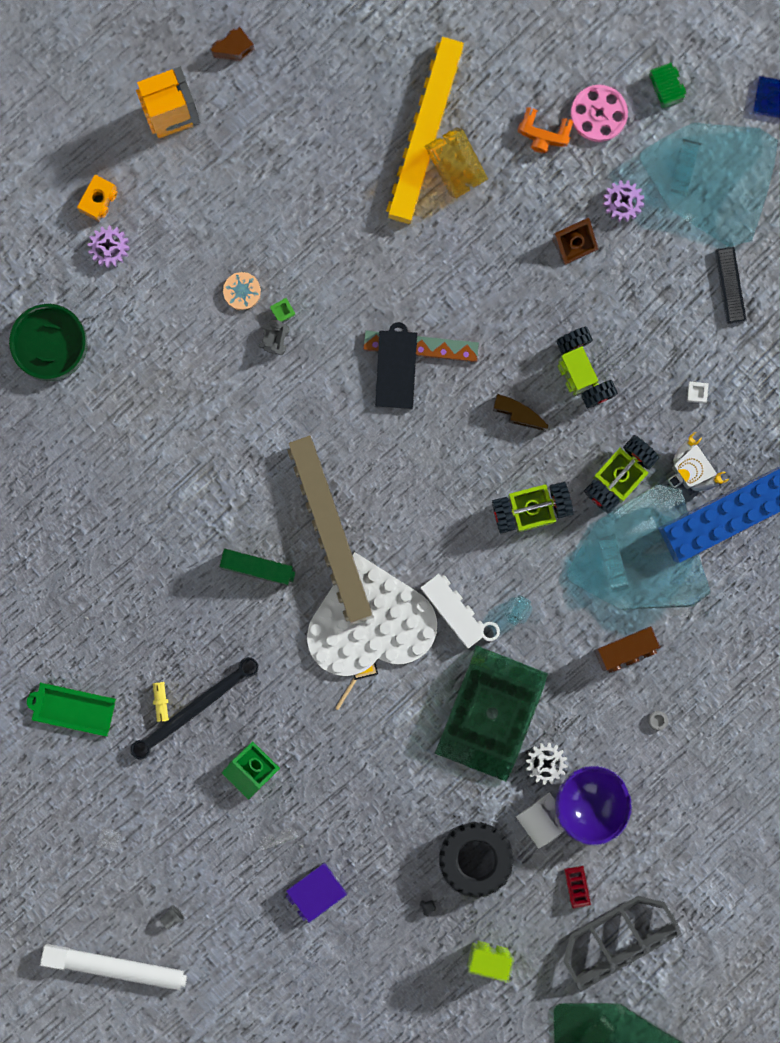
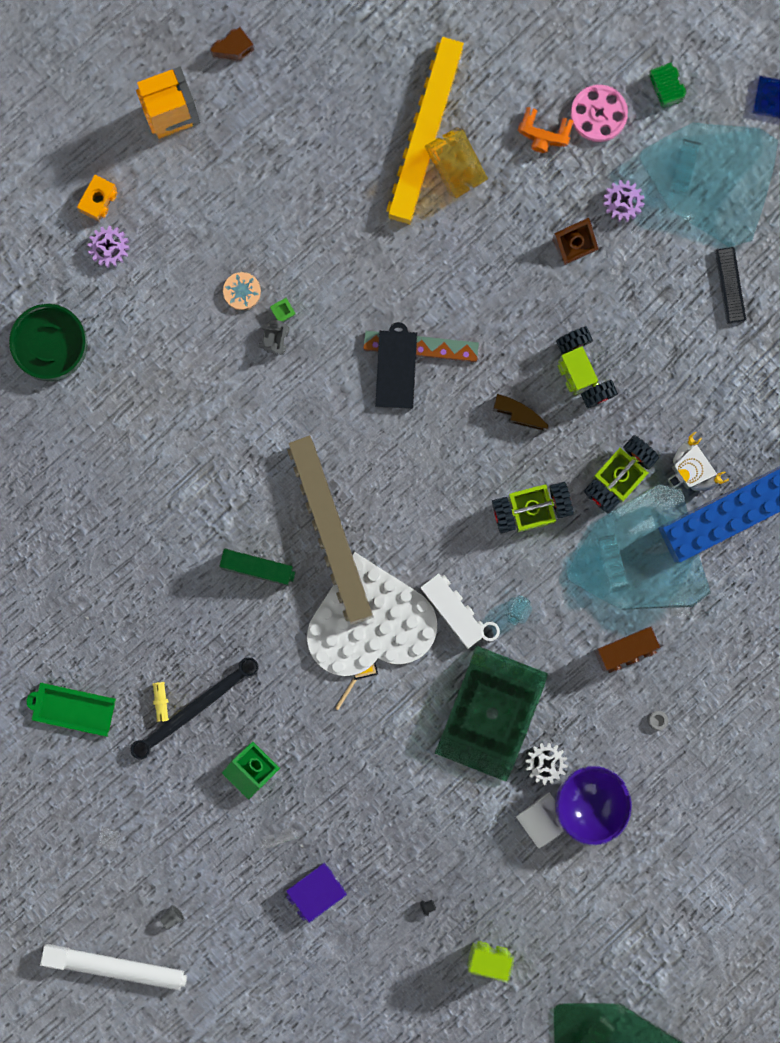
(495, 878): black tyre -> none
(576, 904): dark red slope -> none
(633, 952): dark grey plate -> none
(697, 392): white plate -> none

